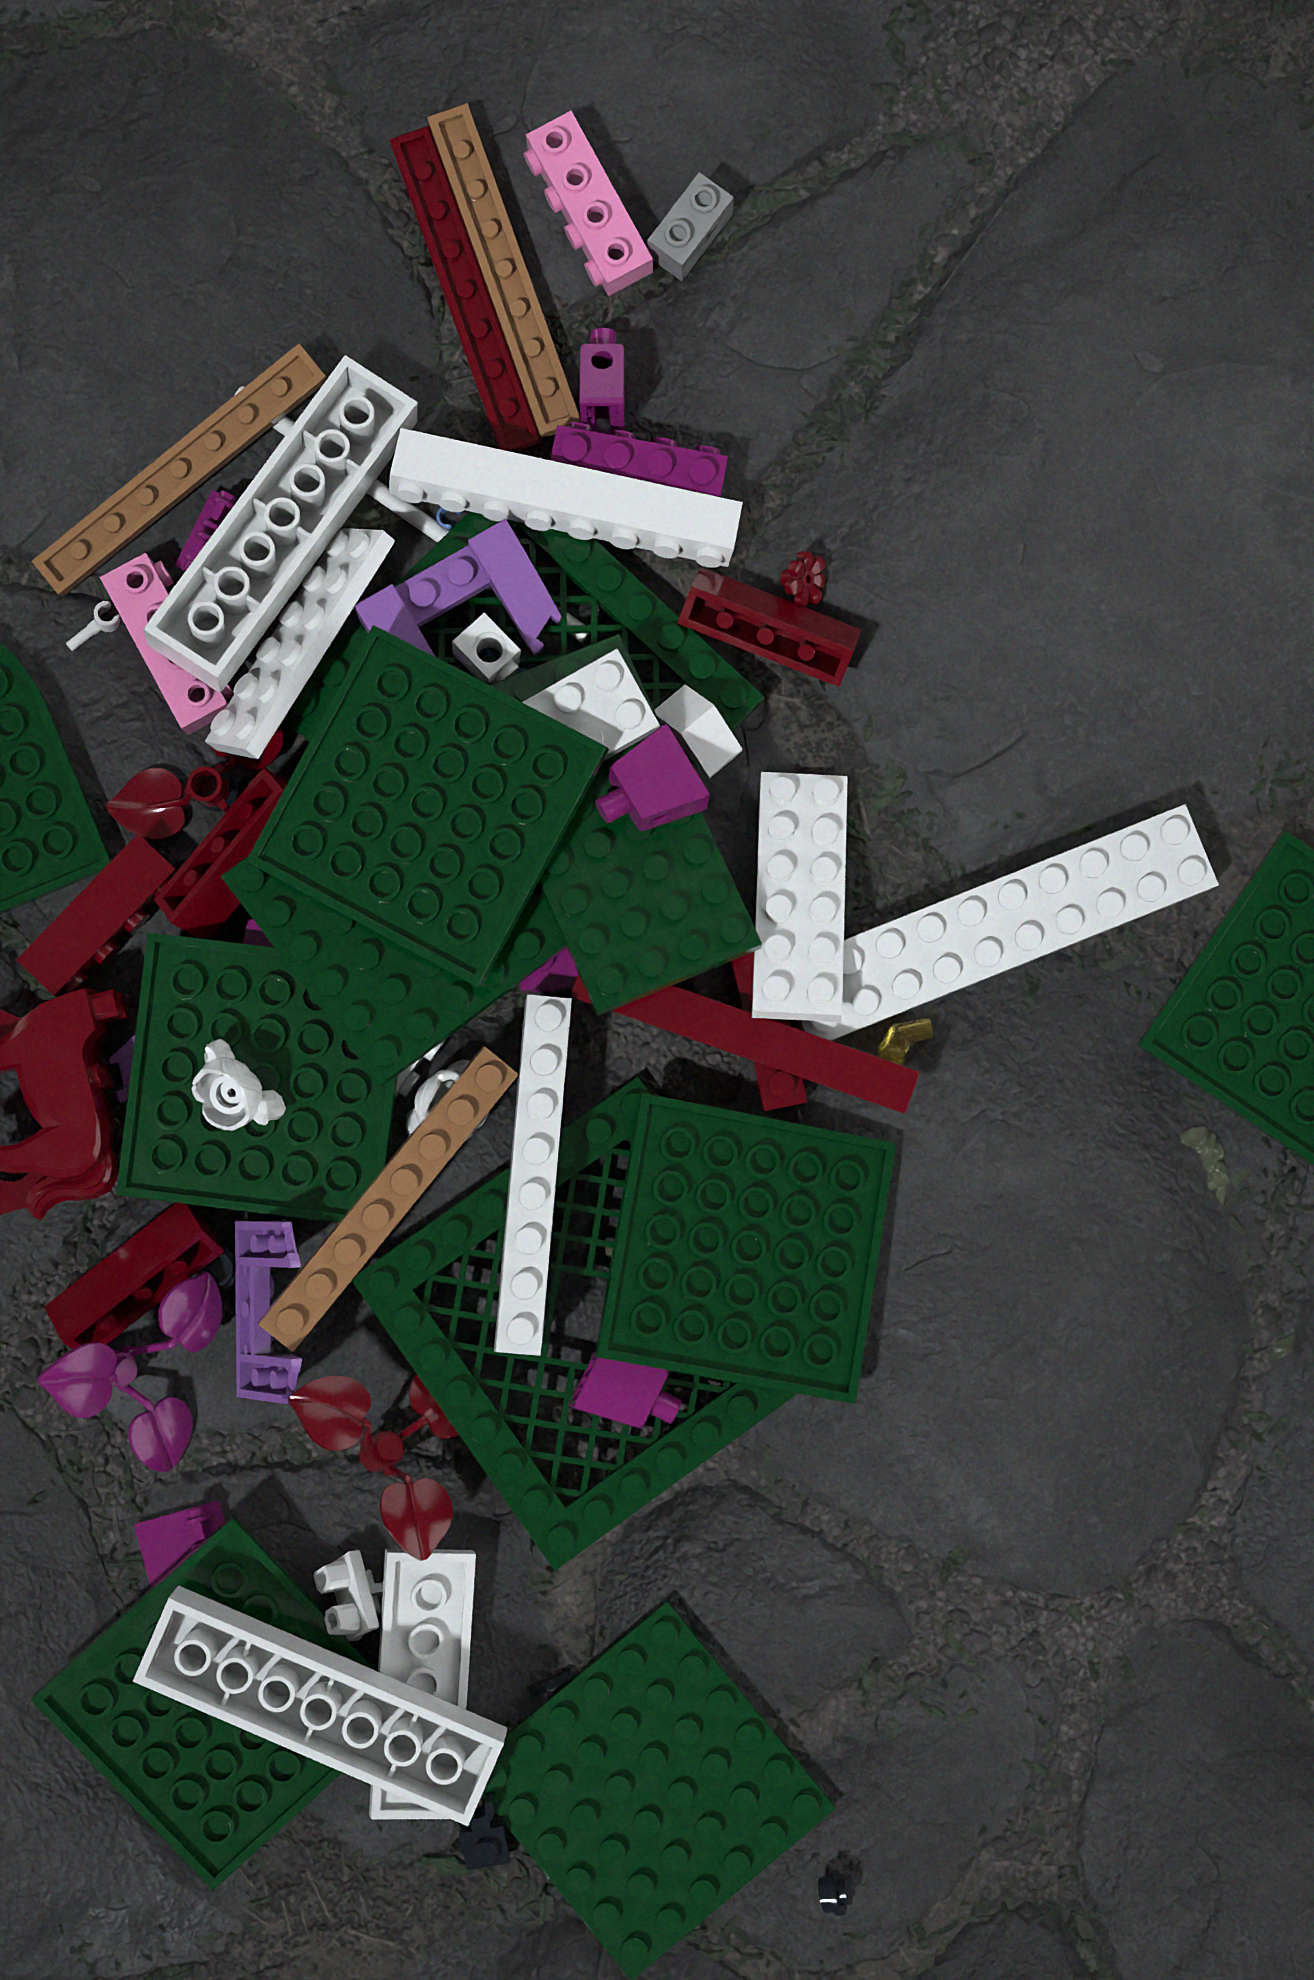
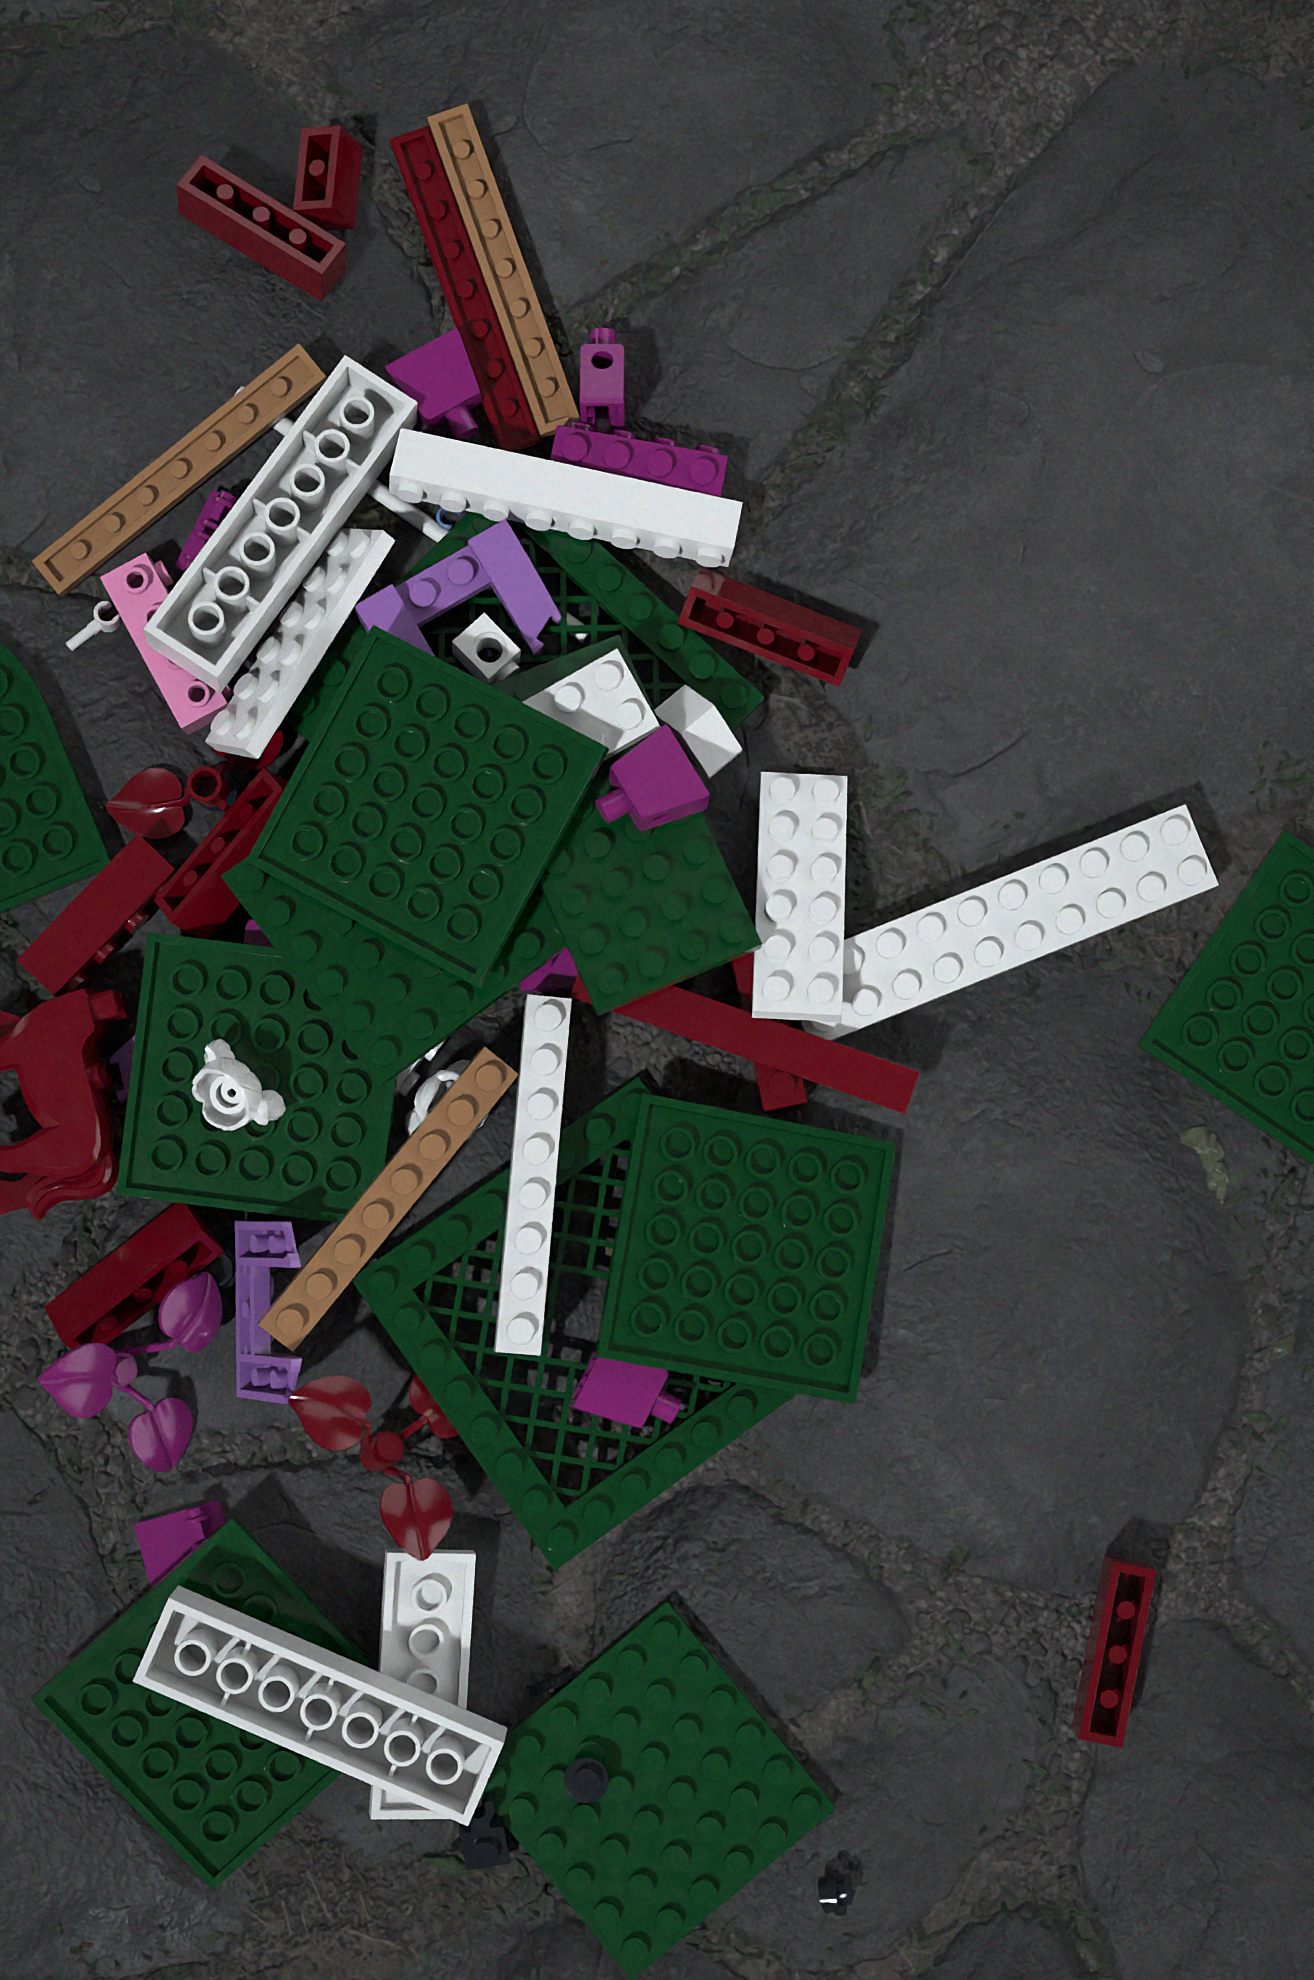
(261, 228): none -> dark red brick
(328, 177): none -> dark red brick
(355, 1596): white hips -> none
(441, 383): none -> magenta torso
(586, 1779): none -> black plate
(588, 203): bright pink brick -> none
(690, 226): light grey brick -> none
(804, 578): dark red plant -> none
(899, 1037): clear yellow arm -> none
(1113, 1651): none -> dark red brick

